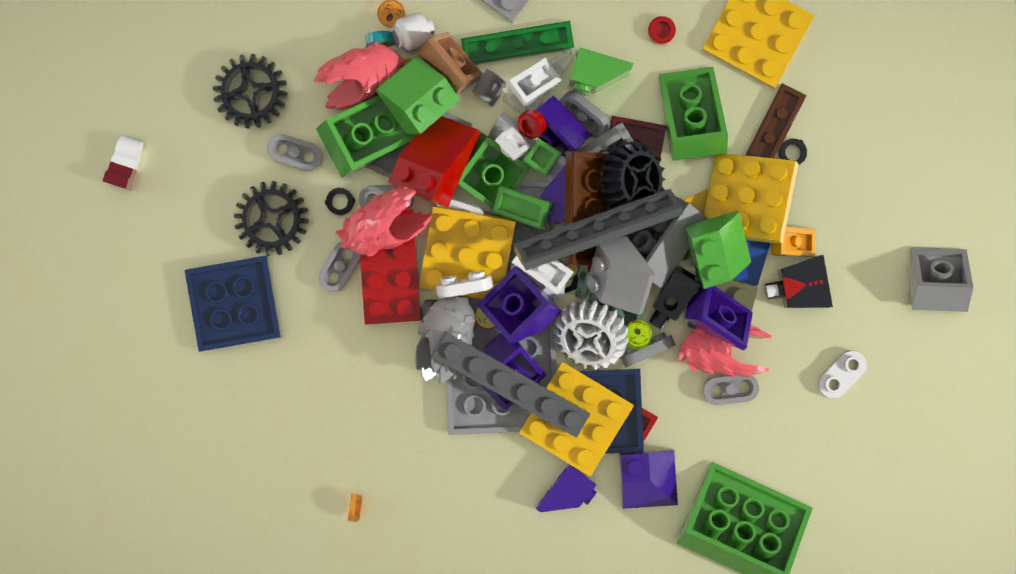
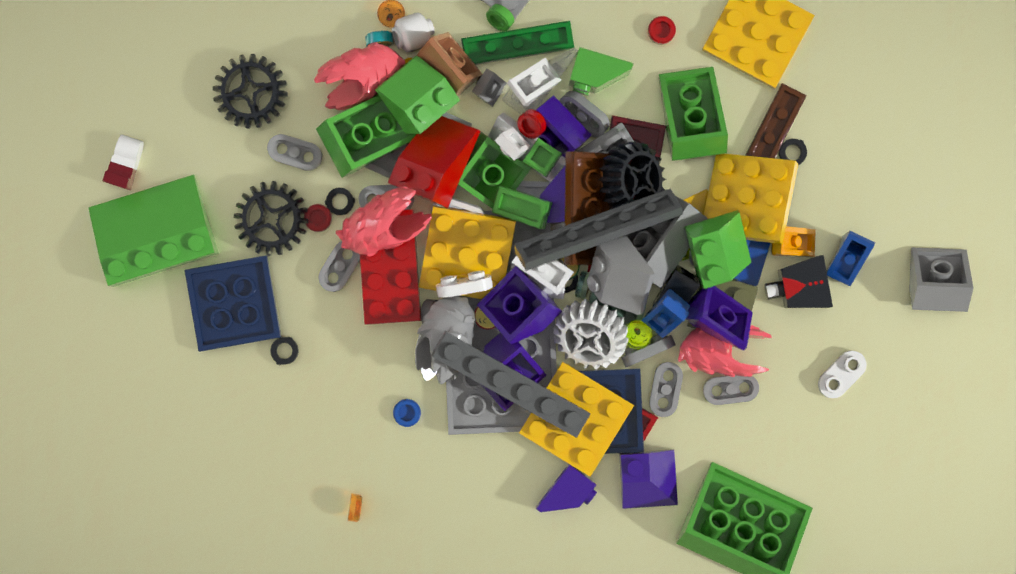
(152, 231): none -> bright green slope
(276, 343): none -> black piece
(319, 218): none -> red tile
(407, 412): none -> blue tile
(500, 17): none -> bright green tile
(666, 389): none -> light grey plate
(667, 313): none -> blue slope
(849, 257): none -> blue slope

